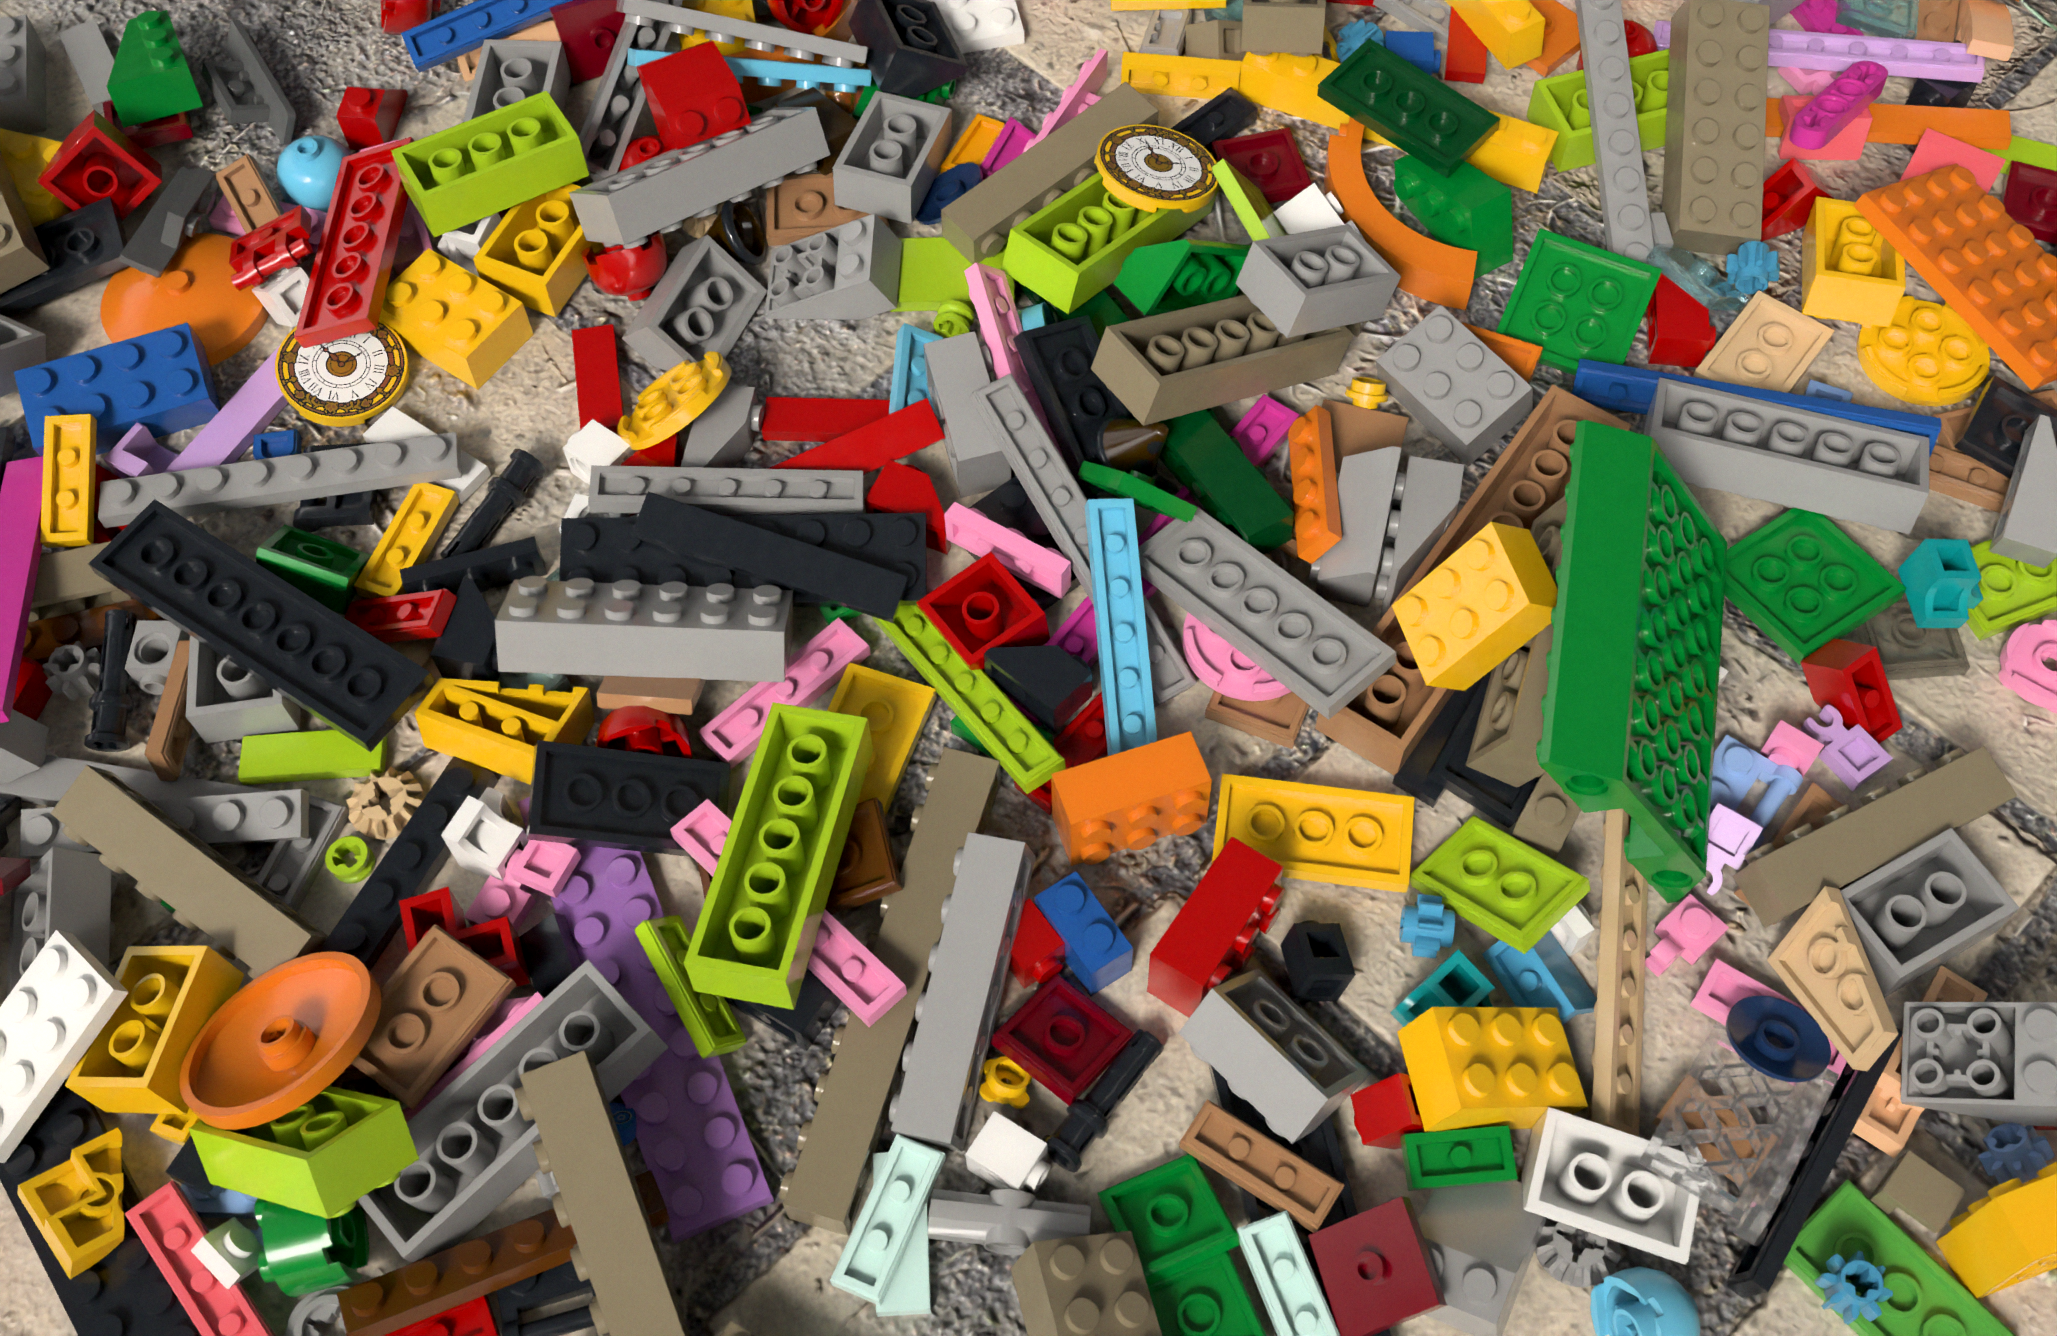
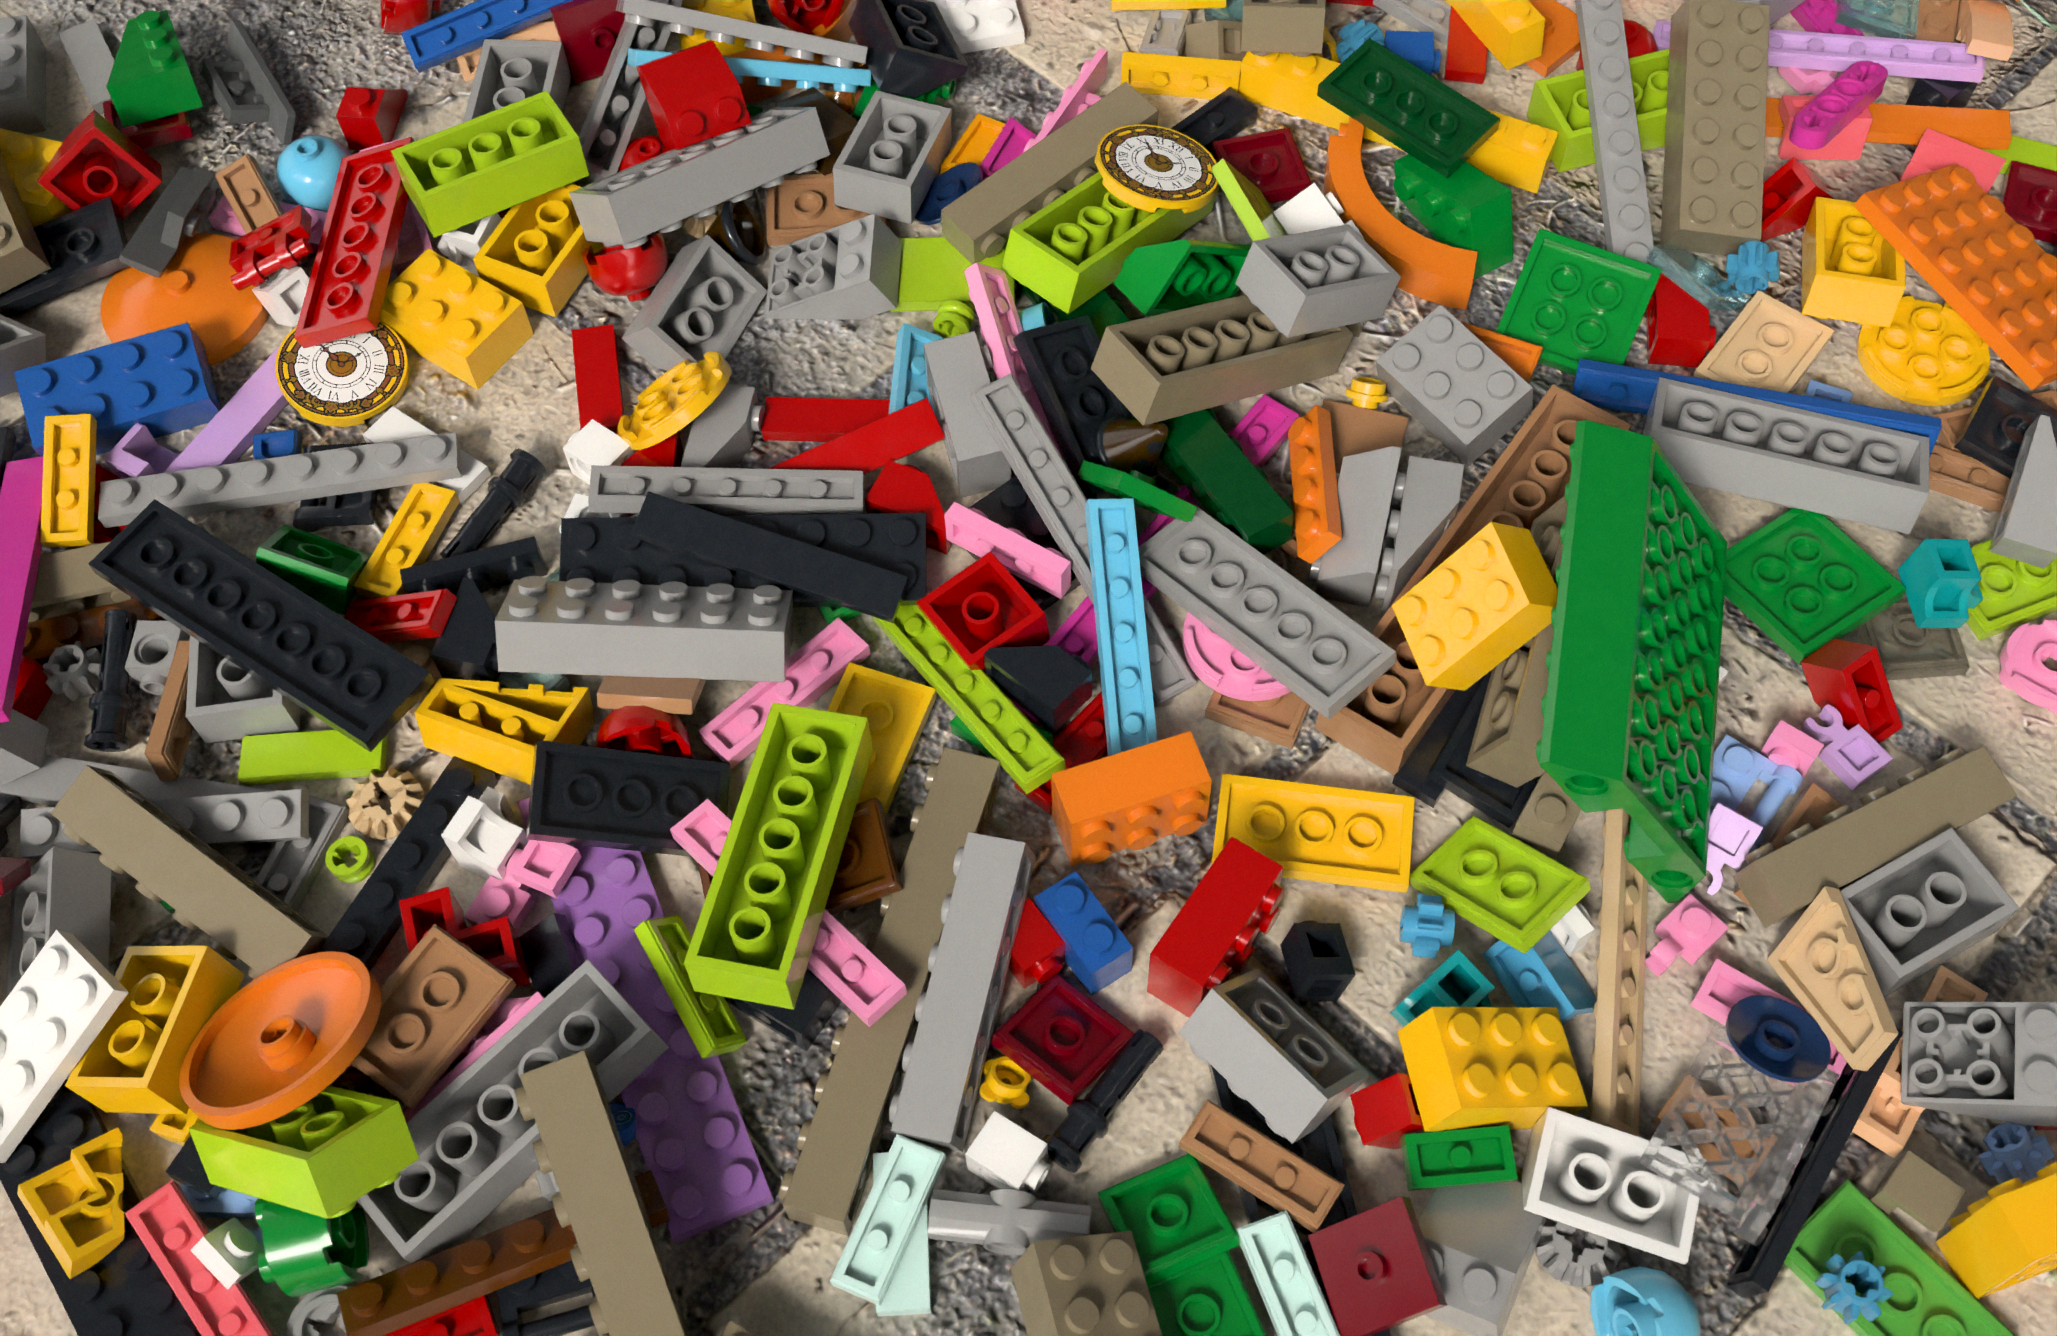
(1660, 230): light grey tile -> none

